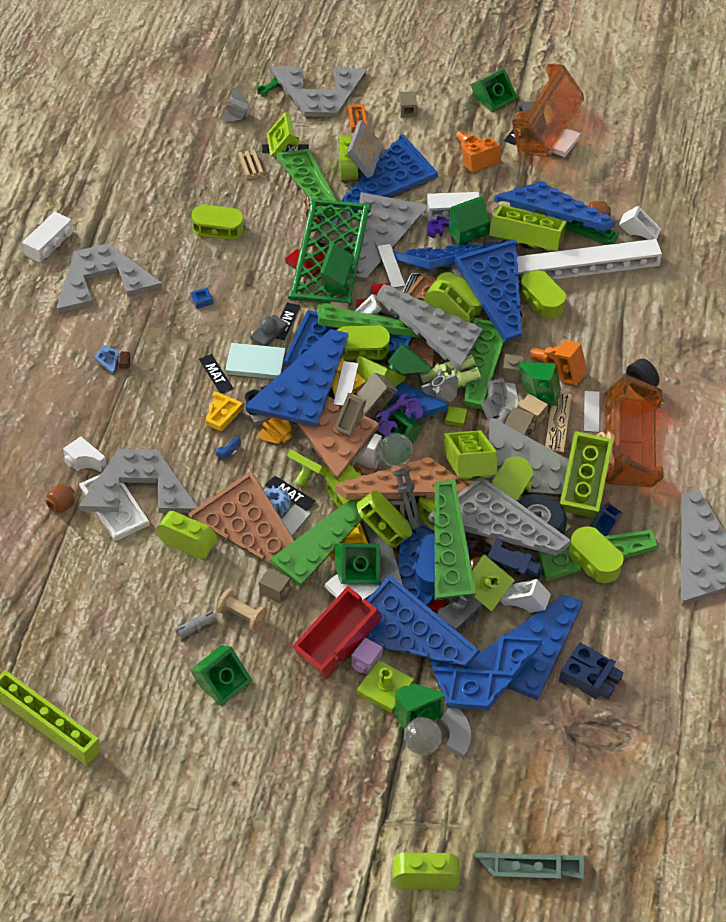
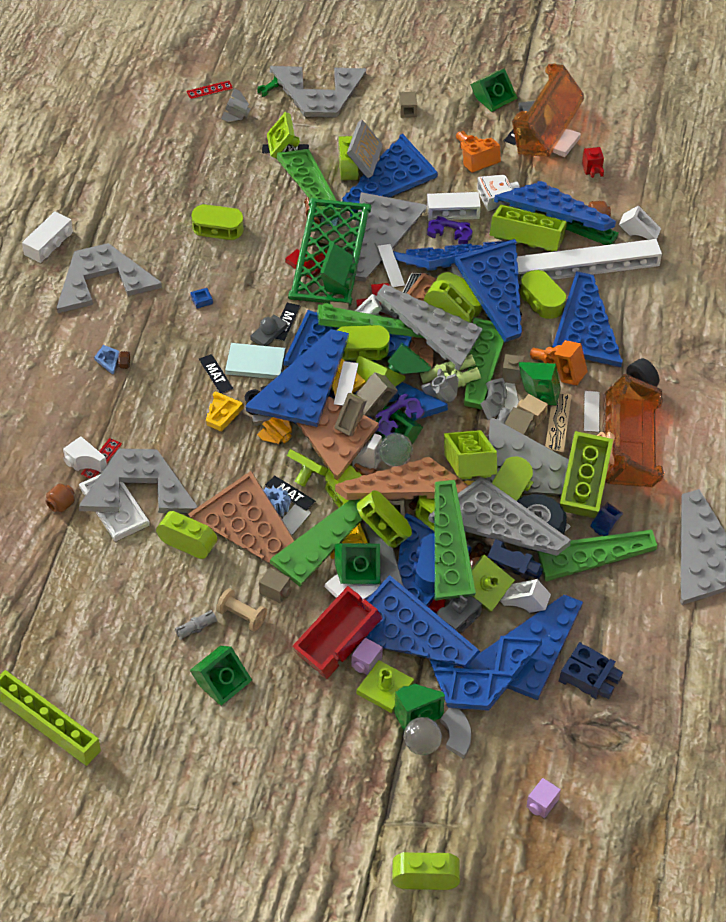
(108, 451): none -> red sticker
(210, 89): none -> red sticker
(225, 452): blue arm -> none
(248, 155): tan tile -> none
(356, 107): orange tile -> none
(415, 520): dark grey pin -> none
(456, 416): lime tile -> none
(469, 220): green slope -> none
(492, 185): none -> white torso
(533, 864): sand green wedge -> none
(543, 798): none -> lavender brick
(587, 323): none -> blue wing
(593, 161): none -> red brick
(596, 554): lime brick -> none

